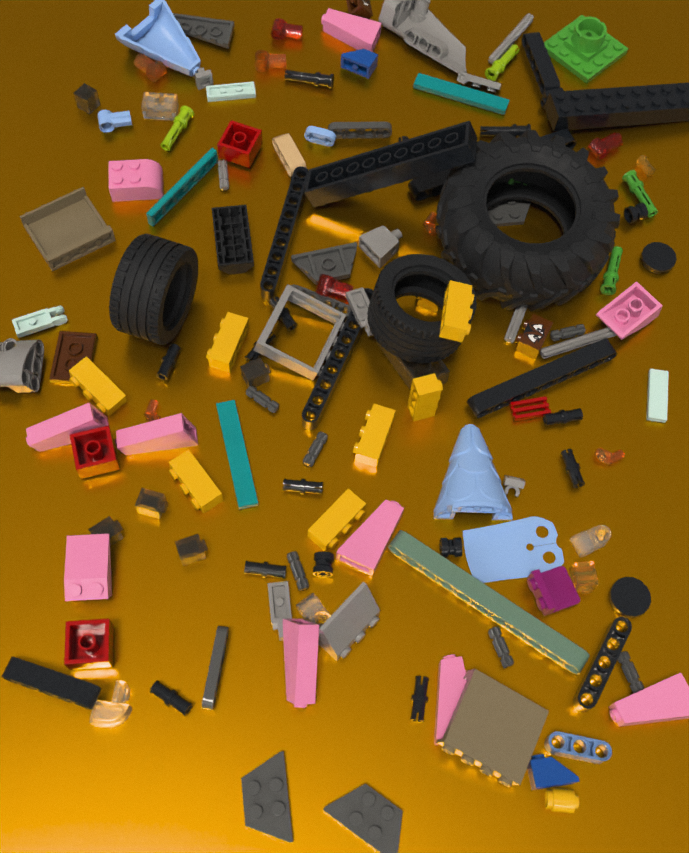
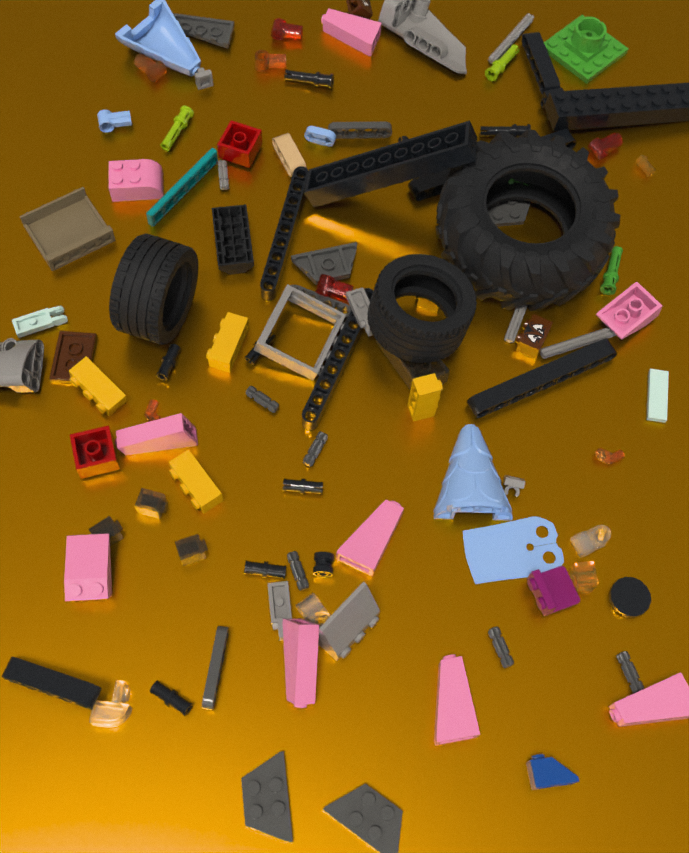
(57, 430): bright pink slope -> none
(87, 98): clear smoke brick -> none
(89, 644): red brick -> none
(159, 106): clear brick -> none
(231, 91): light aqua tile -> none
(237, 454): teal tile -> none
(255, 373): clear smoke brick -> none
(285, 315): black pin -> none
(337, 520): yellow brick -> none
(360, 62): blue slope -> none
(374, 435): yellow brick -> none
(380, 244): light grey torso -> none
(419, 699): black pin -> none
(429, 223): clear orange arm -> none
(450, 547): black wheel -> none
(456, 311): yellow brick -> none
(461, 93): teal tile -> none
(478, 81): light grey hinge -> none
(489, 602): sand green beam -> none
(494, 728): dark tan panel -> none
(542, 404): red tile -> none
(561, 800): yellow brick -> none
(562, 417): black pin -> none
(567, 332): dark grey axle -> none
(572, 468): black pin -> none
(588, 747): medium blue beam -> none
(595, 670): black beam -> none
(635, 213): black wheel -> none
(636, 187): bright green pin -> none
(658, 257): black tile -> none

